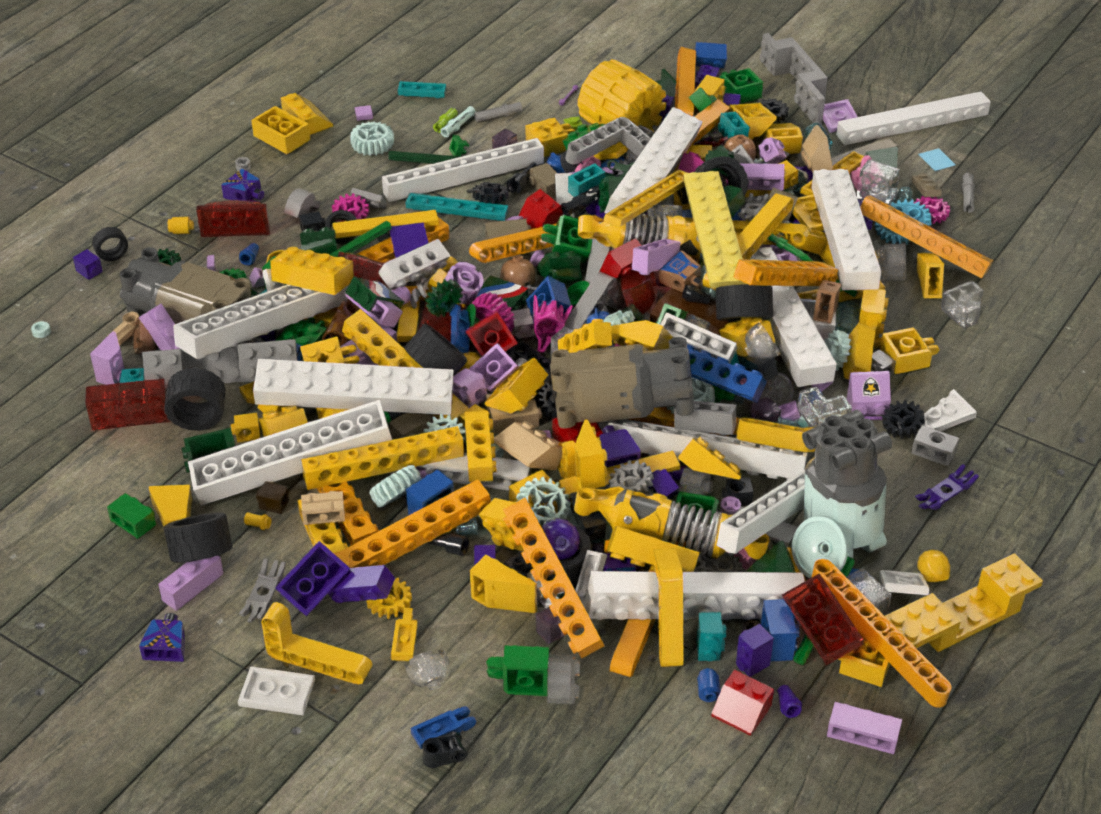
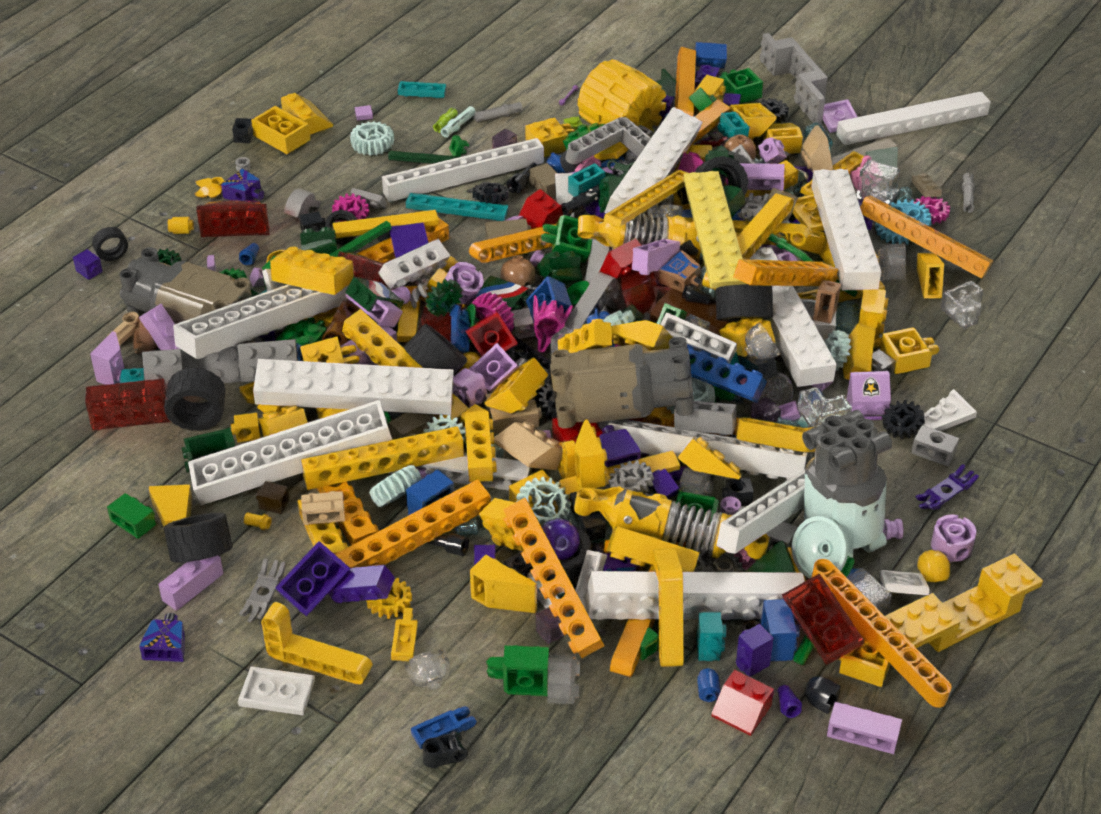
(40, 329): light aqua tile -> none
(209, 187): none -> yellow plate
(242, 130): none -> black brick
(649, 644): none -> green slope
(822, 693): none -> black brick
(893, 529): none -> lavender wheel
(936, 159): medium azure sticker -> none
(954, 537): none -> lavender brick

